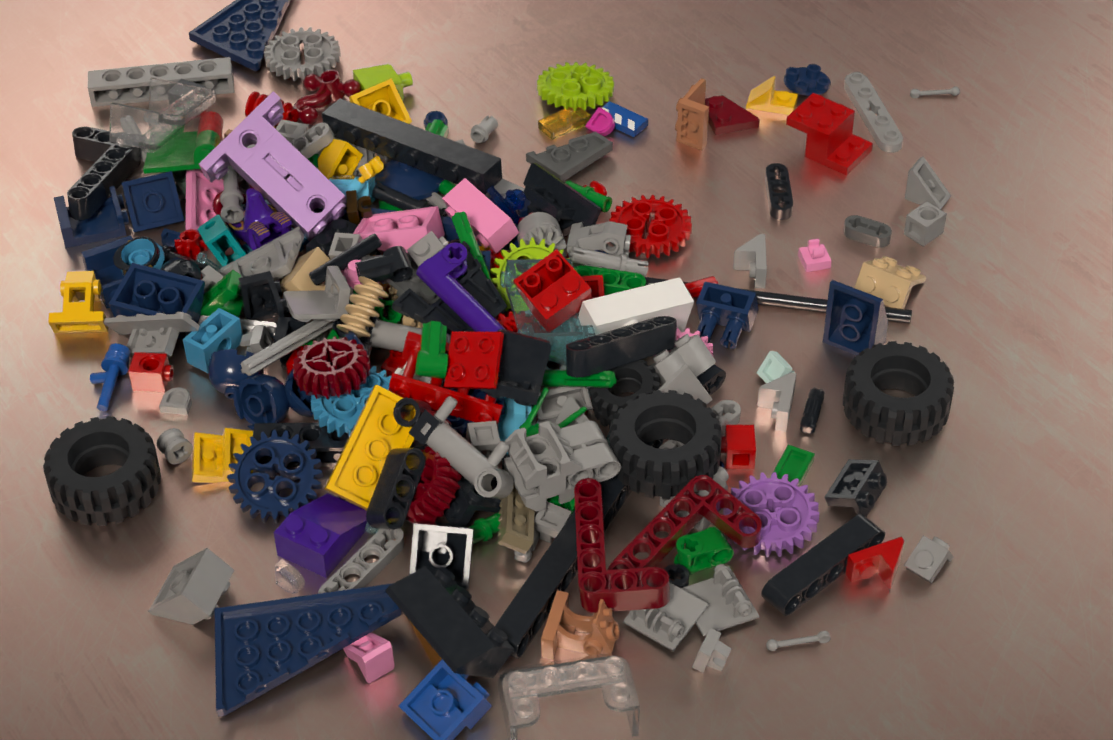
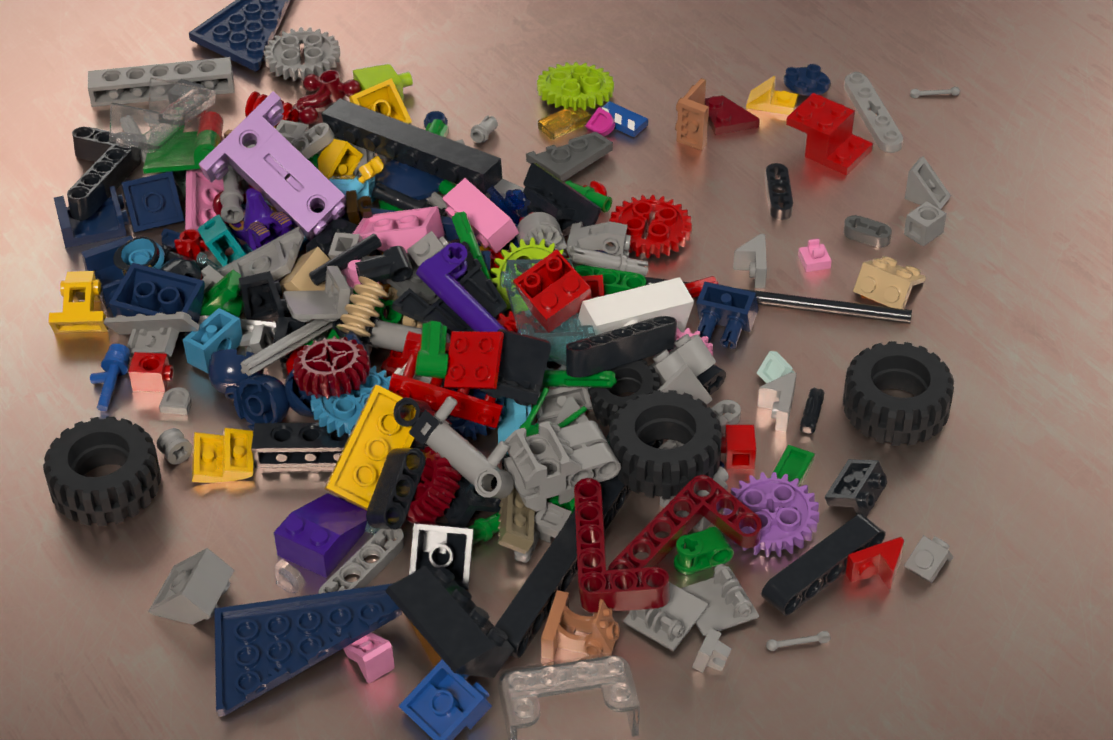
(267, 500): dark blue gear -> none
(483, 436): light grey brick -> none
(680, 571): black bush -> none
(854, 319): dark blue slope -> none

